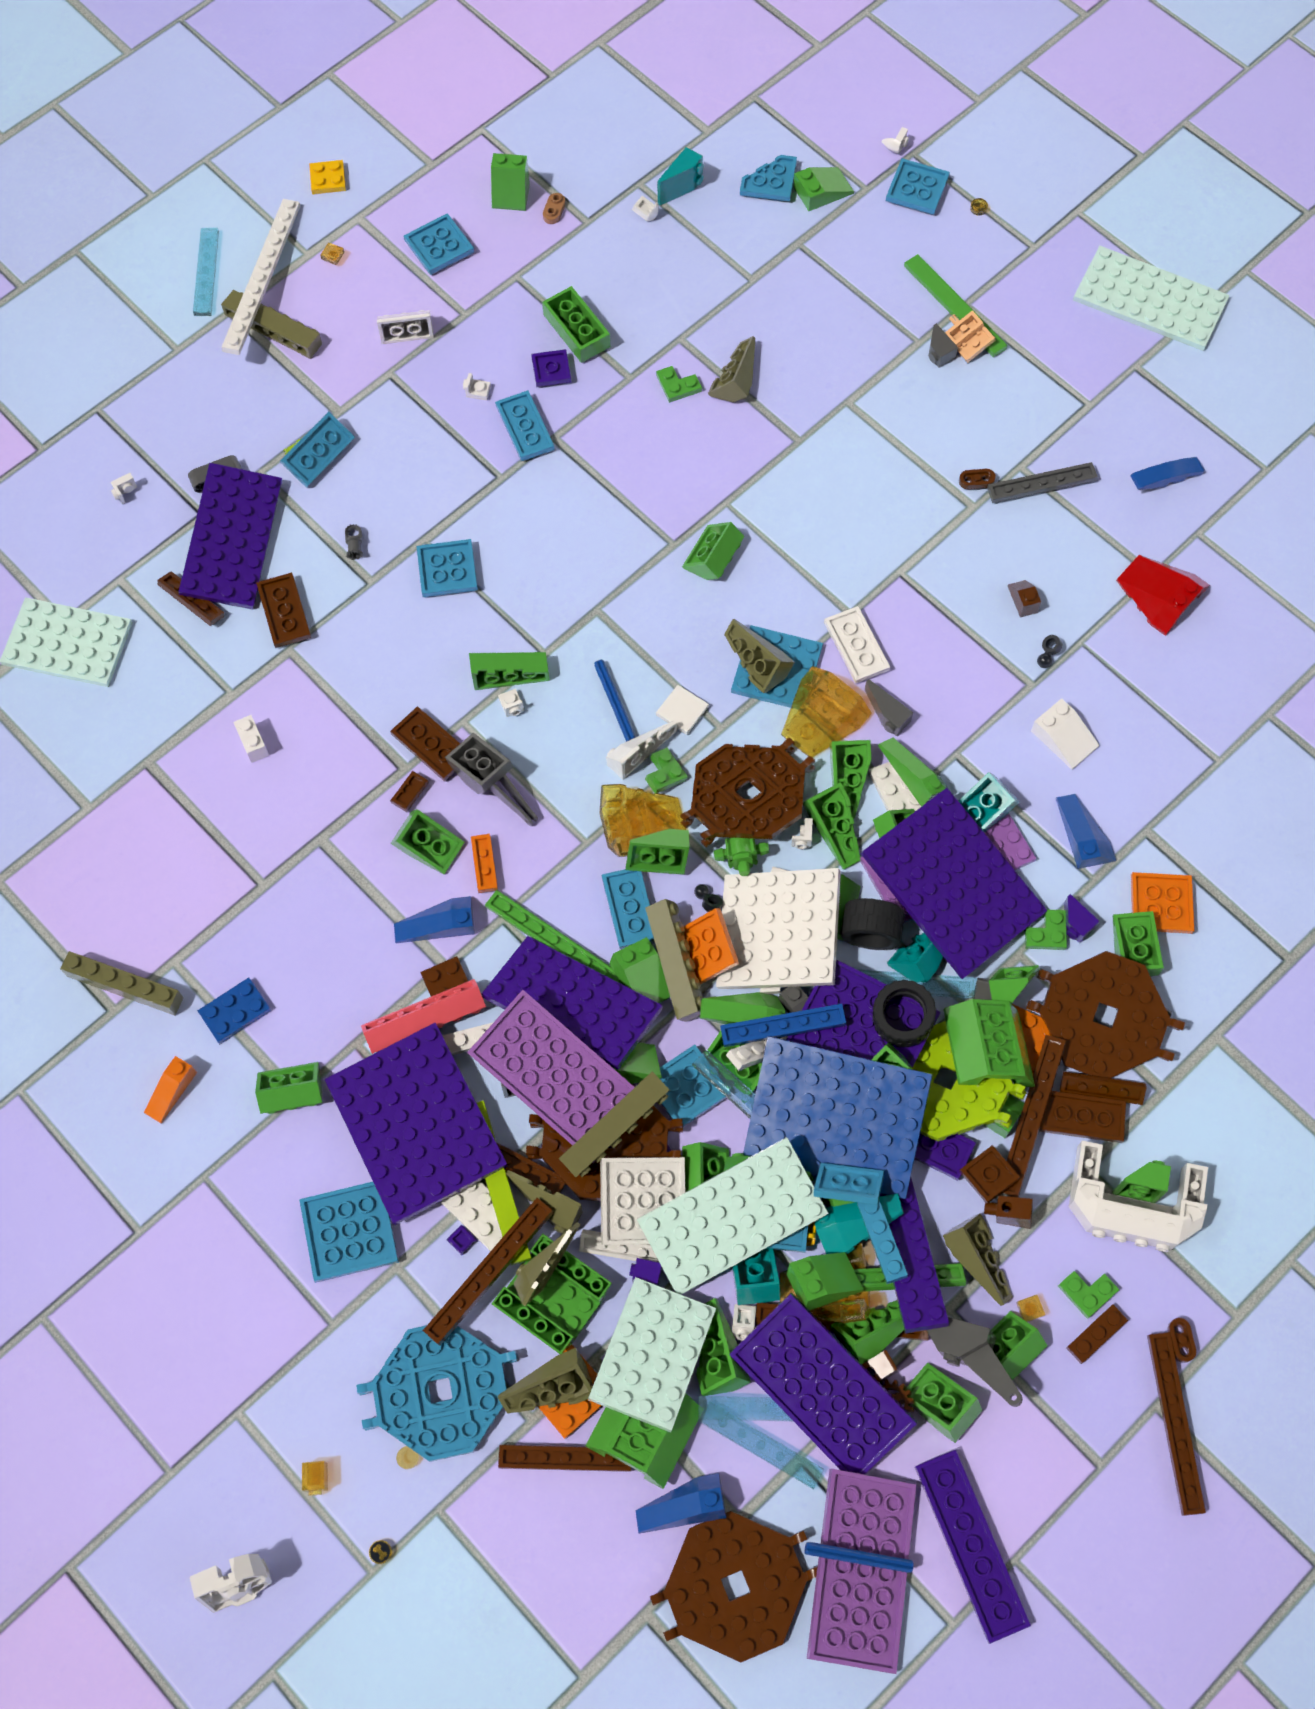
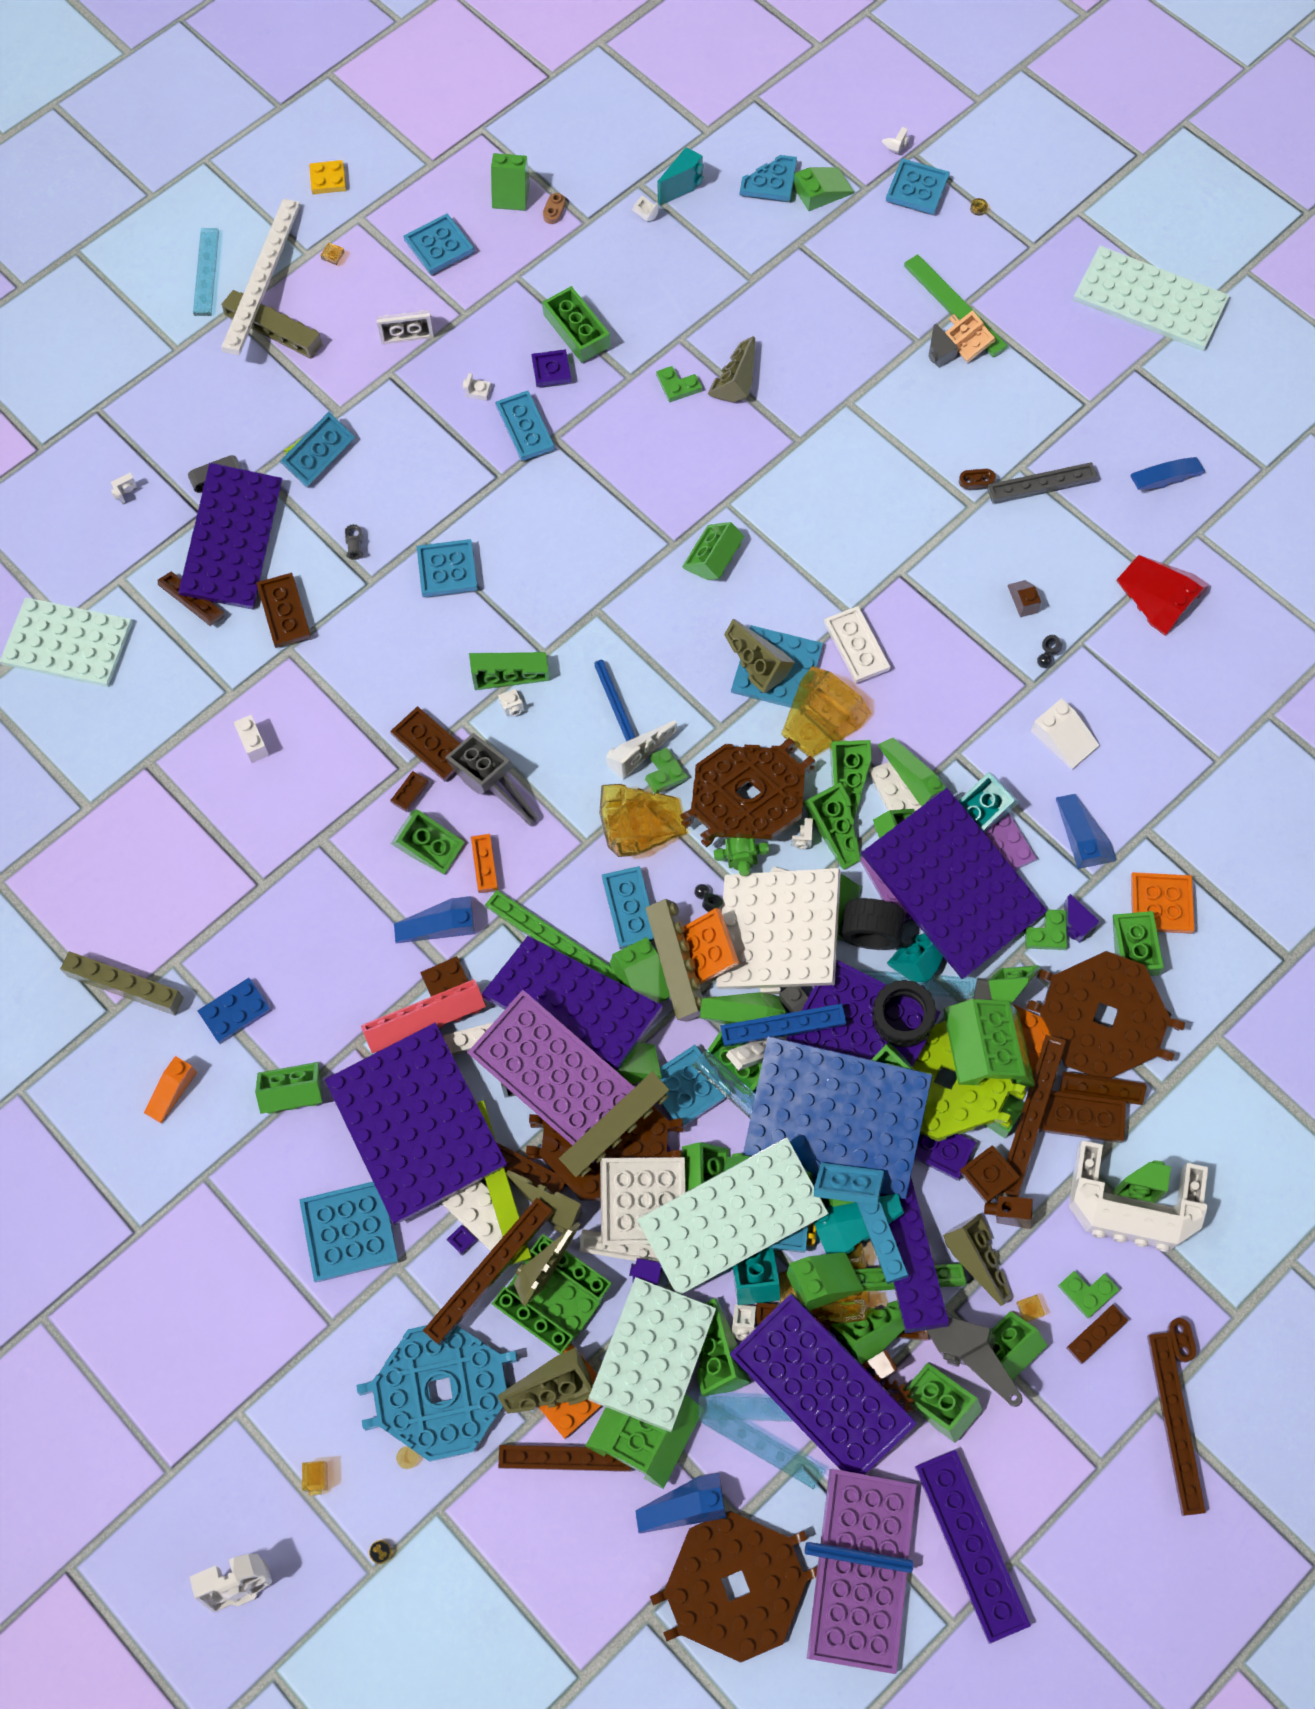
(659, 852): bright green slope -> none
(683, 708): white tile -> none
(890, 712): dark grey slope -> none

